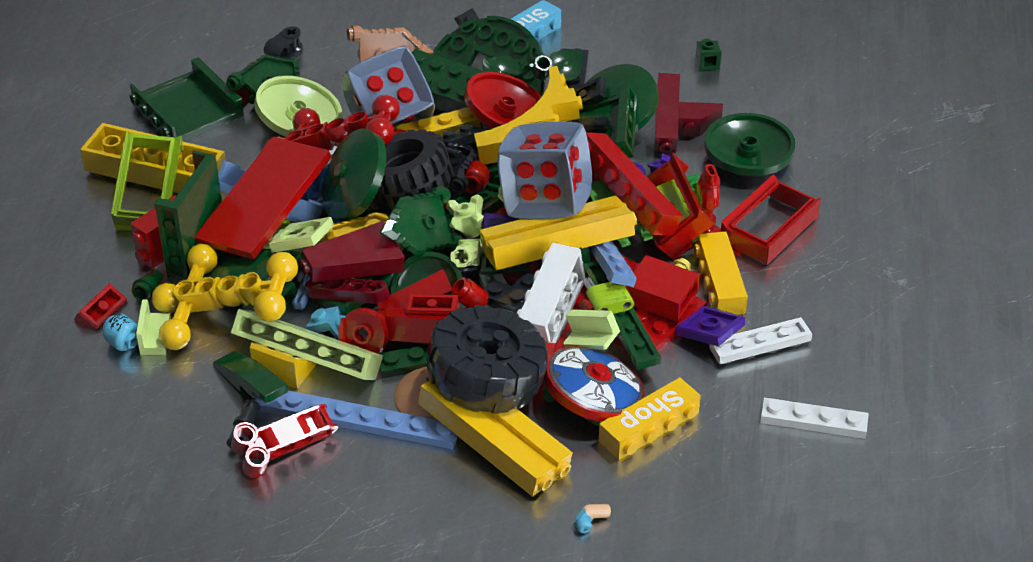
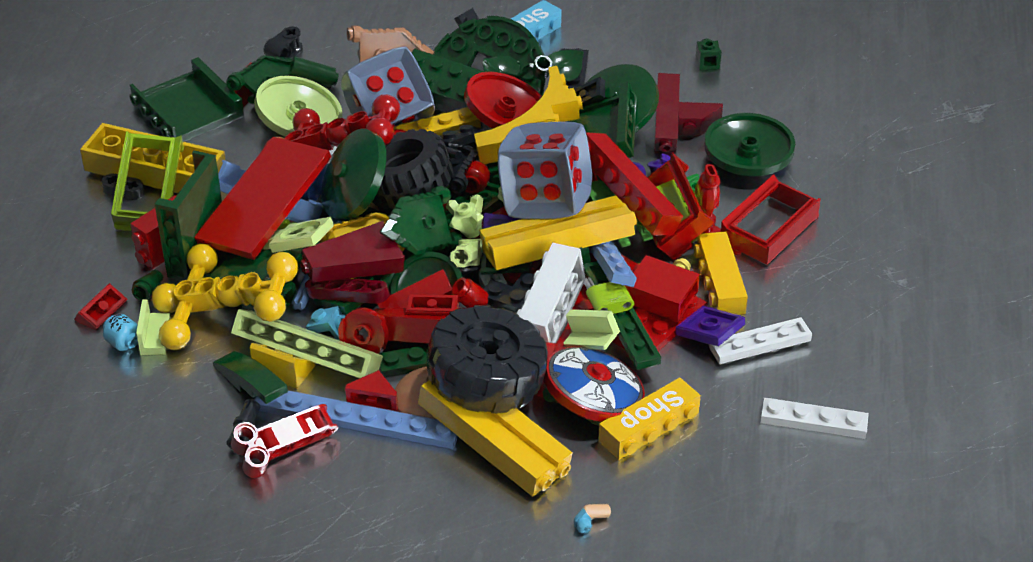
(133, 188): none -> black beam
(313, 71): none -> dark green brick
(372, 391): none -> red slope
(593, 123): black axle -> none

